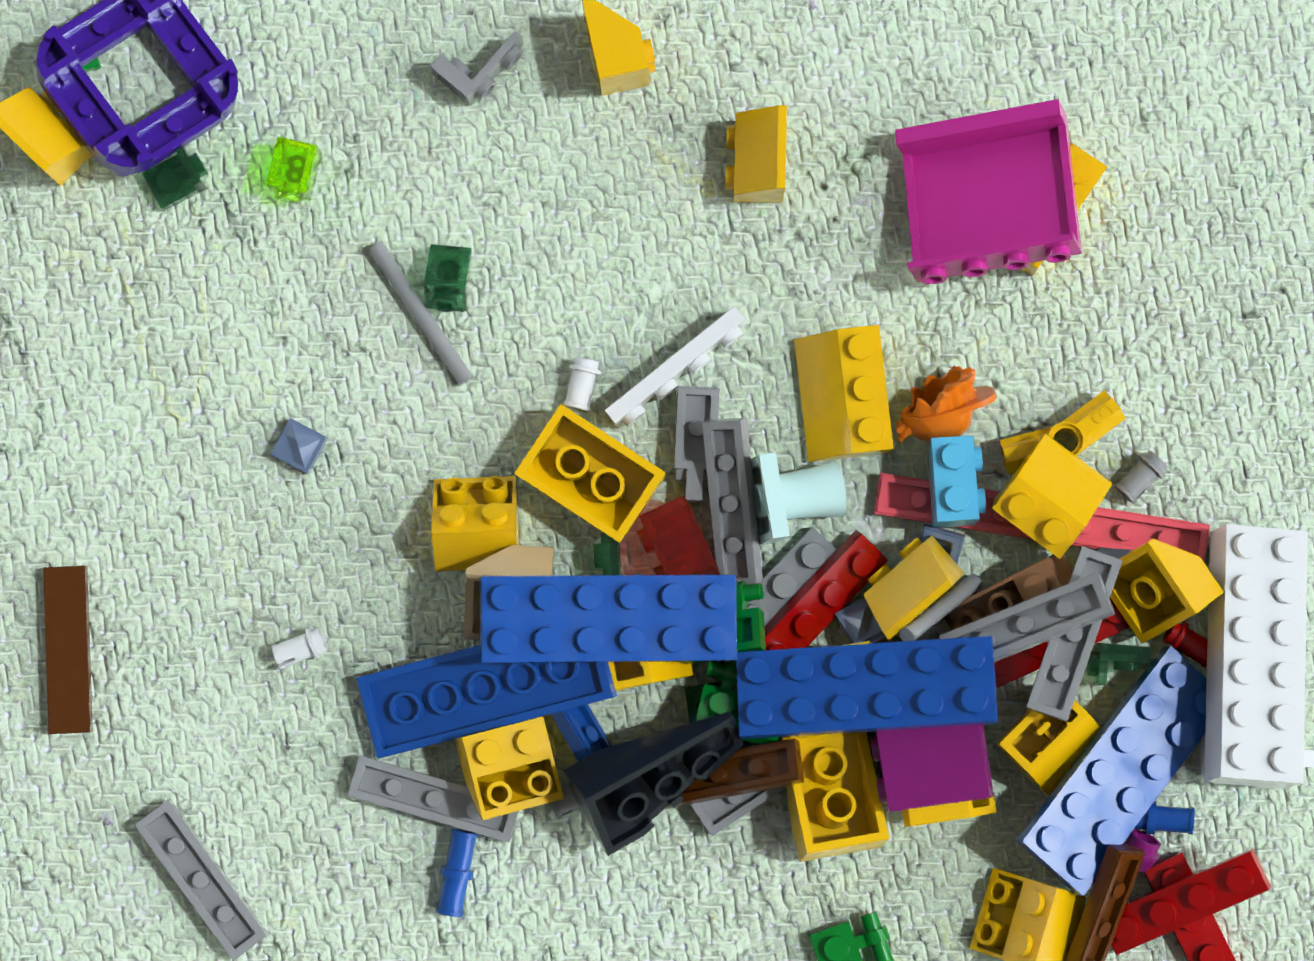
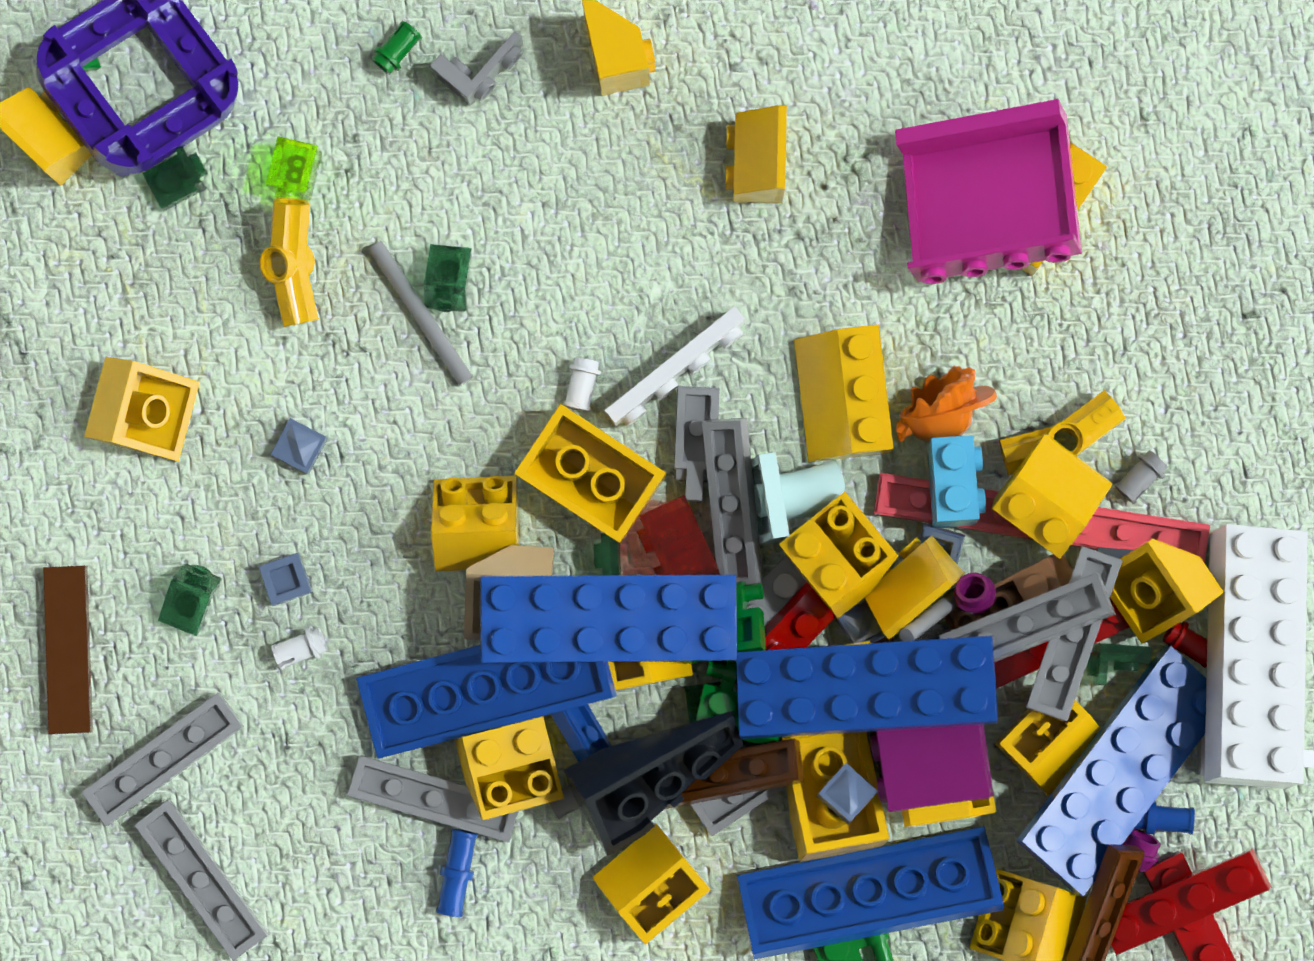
(141, 408): none -> yellow slope
(162, 759): none -> light grey plate
(189, 598): none -> clear green bracket
(285, 579): none -> sand blue plate
(290, 261): none -> yellow piece
(396, 48): none -> green pin
(651, 884): none -> yellow slope
(840, 554): none -> yellow slope
(846, 793): none -> sand blue tile
(870, 892): none -> blue plate
(974, 593): none -> magenta plate

